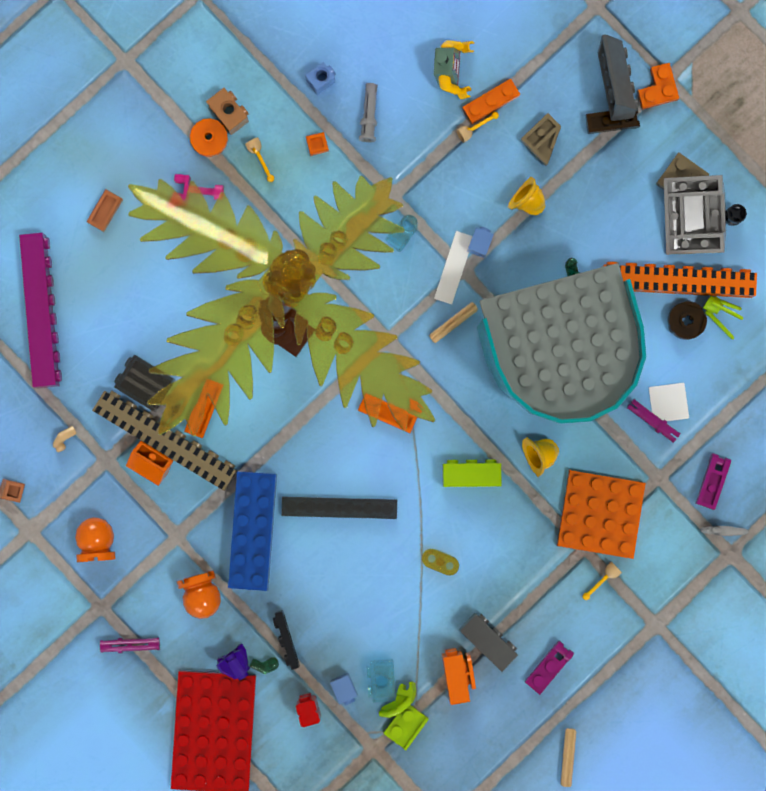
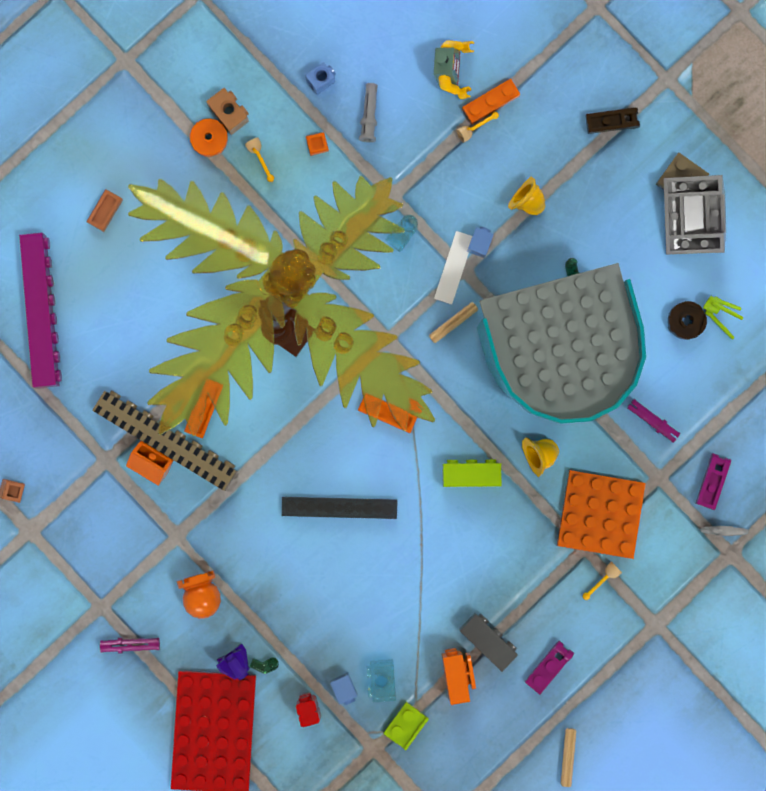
(59, 441): tan arm -> none
(94, 539): orange tile -> none
(139, 383): clear smoke brick -> none
(185, 179): dark pink bar -> none
(252, 531): blue brick -> none
(286, 640): black plate -> none
(403, 701): lime piece -> none
(440, 562): clear yellow plate -> none
(542, 138): dark tan wing -> none
(616, 78): dark grey slope -> none
(664, 88): orange plate -> none
(669, 401): white sticker -> none
(690, 281): orange brick -> none
(738, 212): black wheel -> none

